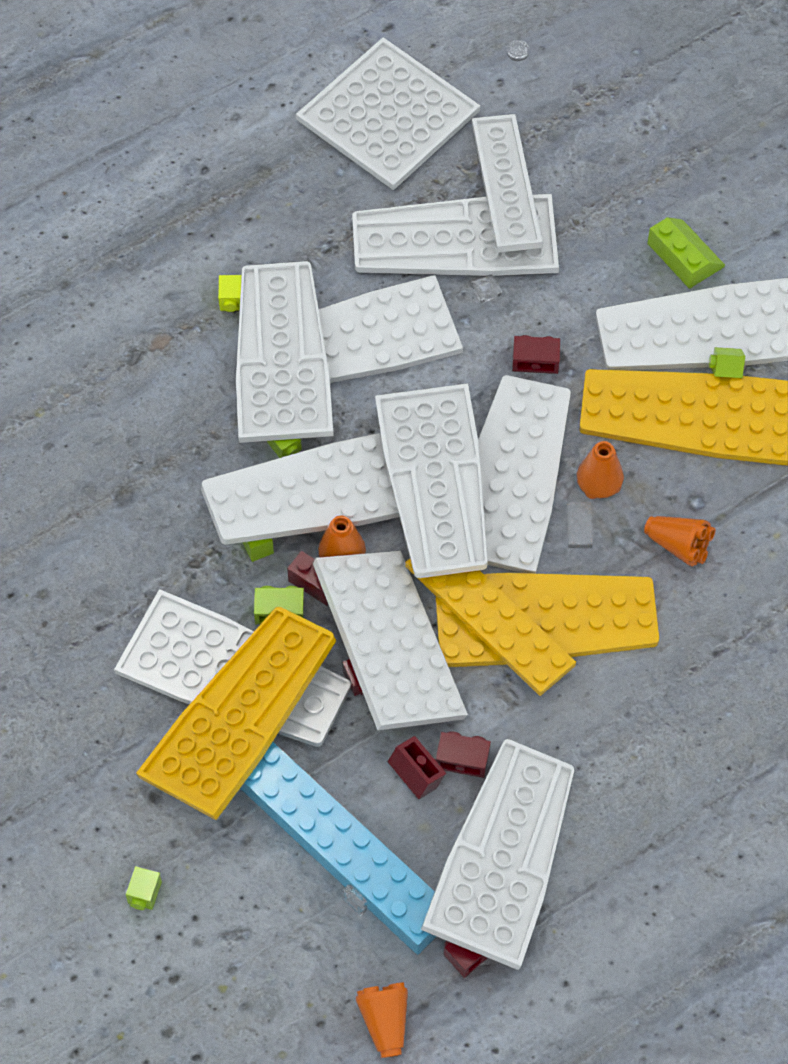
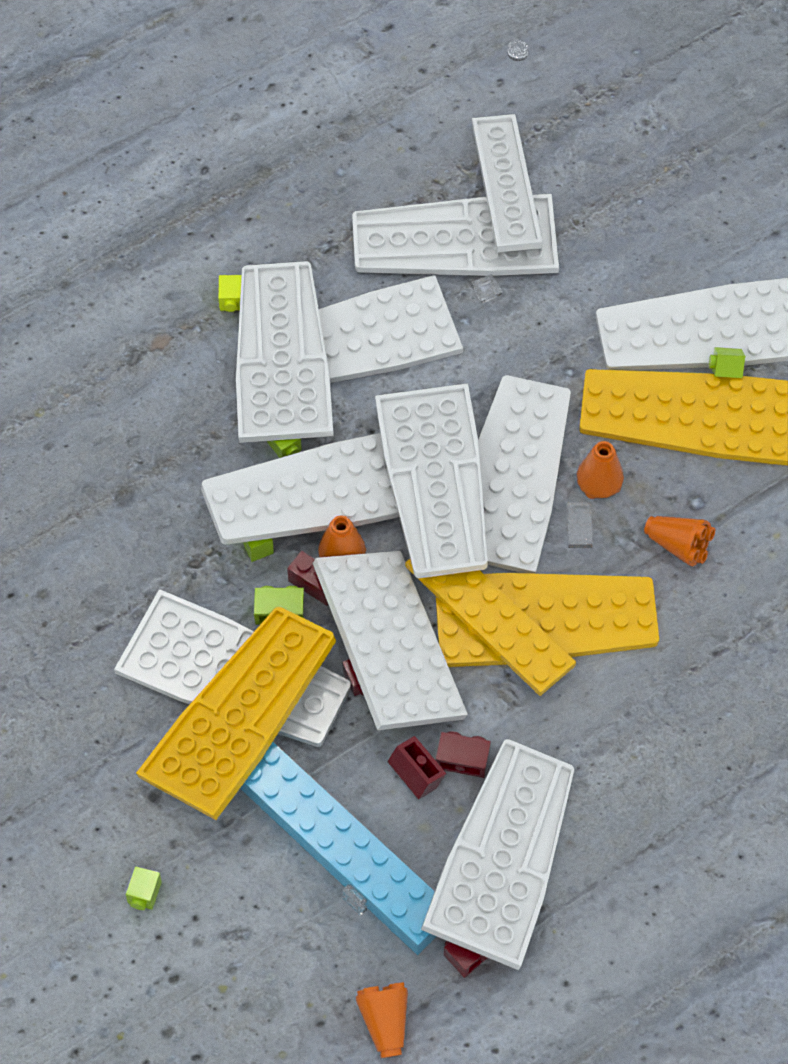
(388, 113): white plate -> none
(536, 354): dark red brick -> none
(683, 251): lime slope -> none

